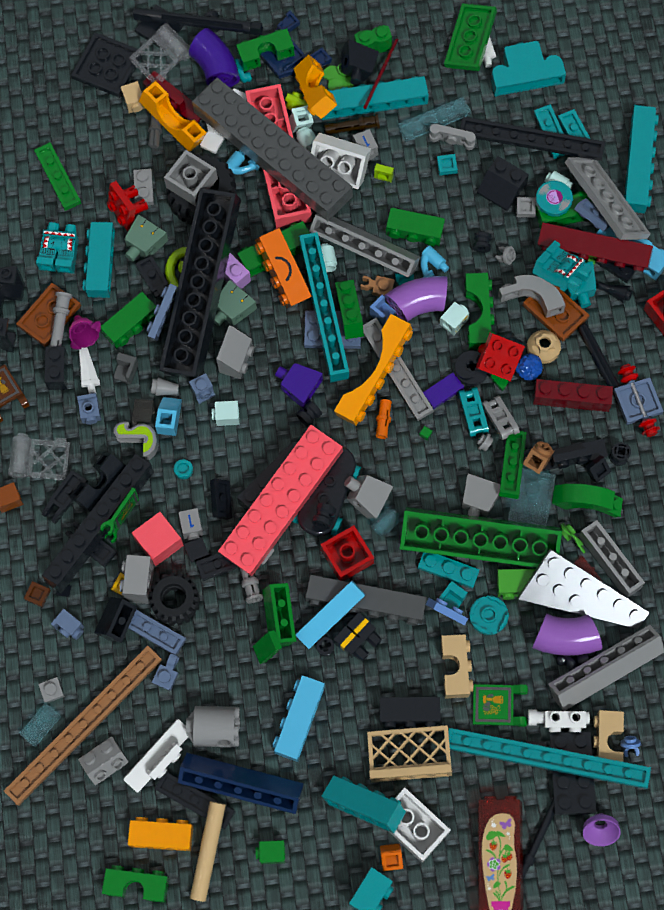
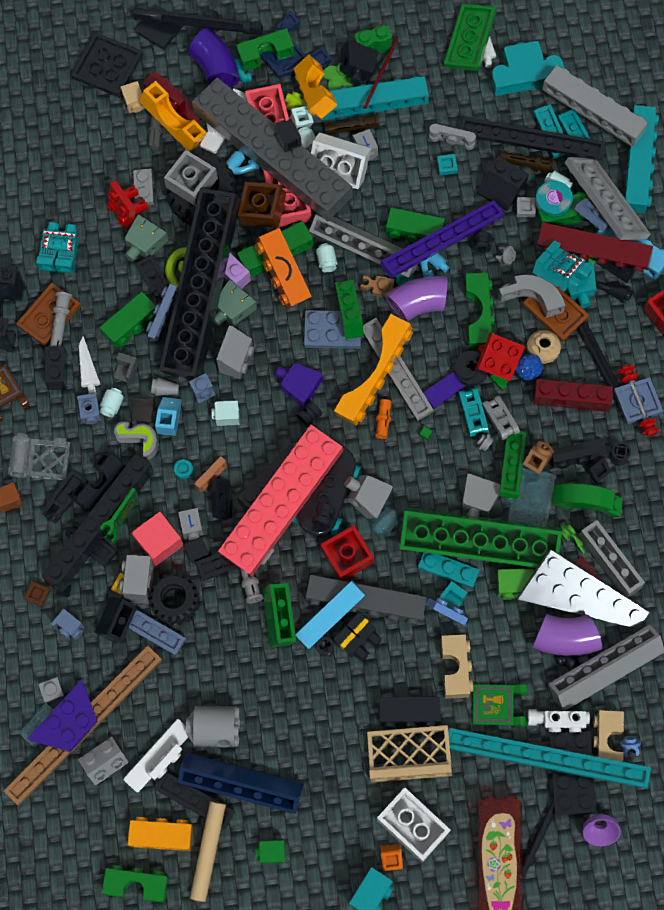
(57, 176): green plate -> none
(67, 722): none -> dark purple wing
(83, 332): magenta hat -> none
(100, 259): teal brick -> none
(111, 402): none -> light aqua brick
(166, 676): sand blue plate -> none
(172, 45): clear piece -> none
(212, 473): none -> nougat tile
(261, 204): none -> reddish brown brick
(267, 646): green tile -> none
(288, 135): none -> black brick
(299, 718): medium azure brick -> none
(324, 307): teal brick -> none
(364, 804): teal brick -> none
(381, 310): medium blue panel -> none
(383, 172): lime tile -> none
(441, 115): clear light blue plate -> none
(441, 239): none -> dark purple plate
(454, 318): light aqua brick -> none
(488, 615): teal tile -> none
(526, 161): none -> dark brown pin
(595, 105): none -> light grey brick

